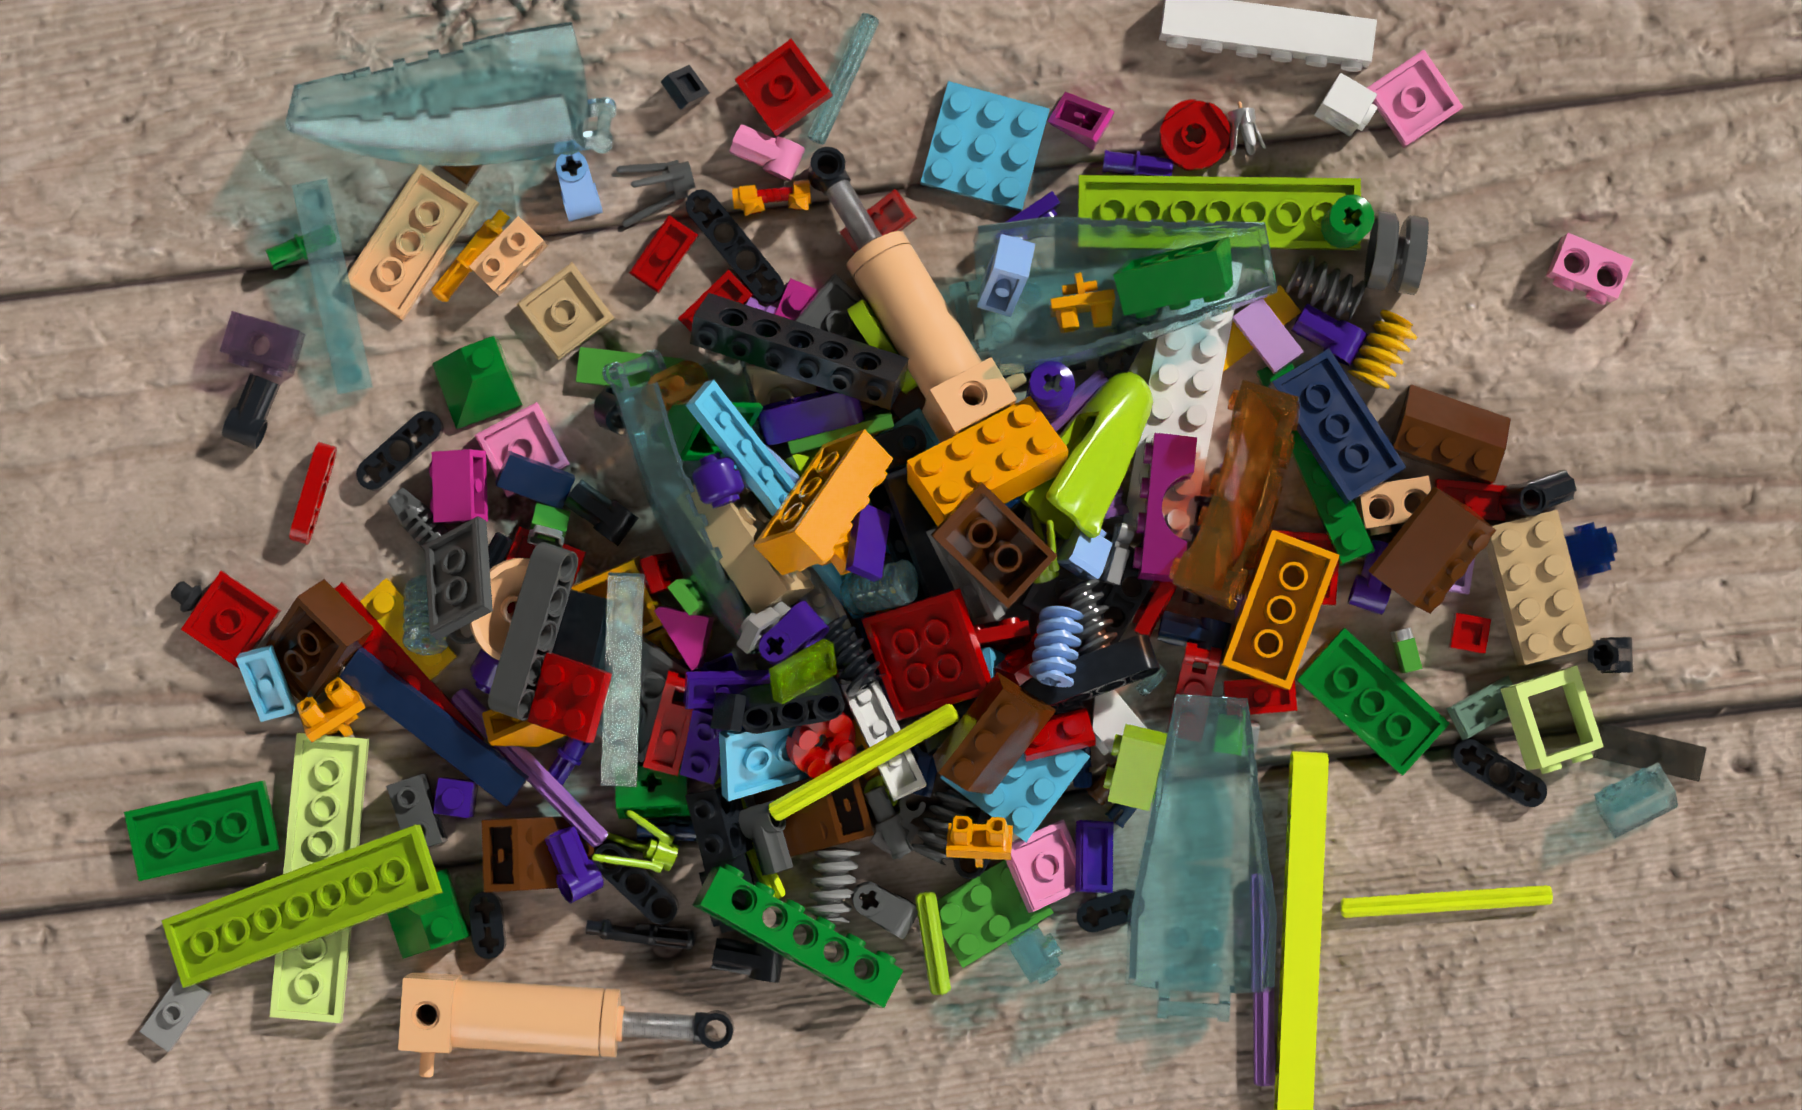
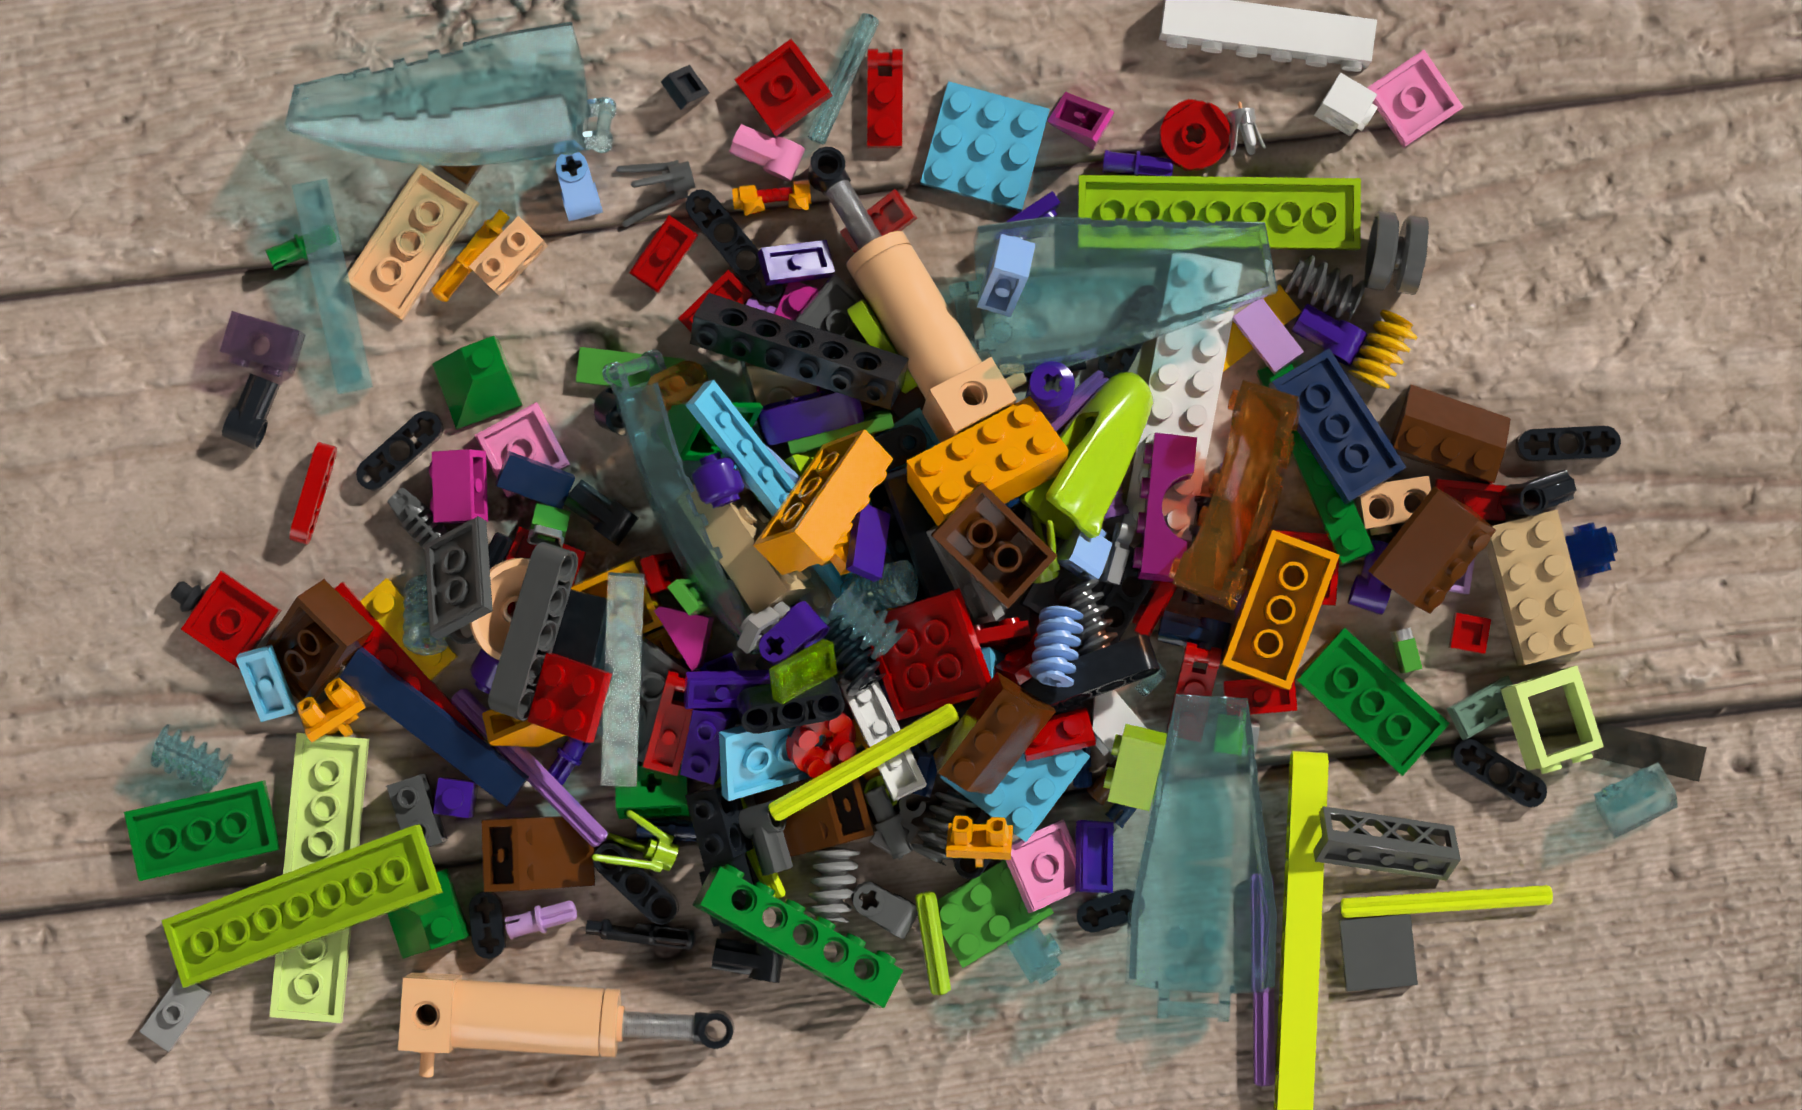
(189, 760): none -> clear light blue piece
(540, 919): none -> lavender axle
(565, 311): tan tile -> none
(577, 873): dark purple piece -> none
(728, 712): black tile -> none
(796, 262): none -> plate
(865, 621): none -> clear light blue piece
(884, 100): none -> red plate
(1067, 307): light orange hips -> none
(1175, 278): green slope -> none
(1352, 208): green piece -> none
(1378, 952): none -> dark grey tile
(1390, 851): none -> dark grey fence
(1591, 259): bright pink brick -> none
(1594, 432): none -> black beam
(1612, 655): black piece -> none

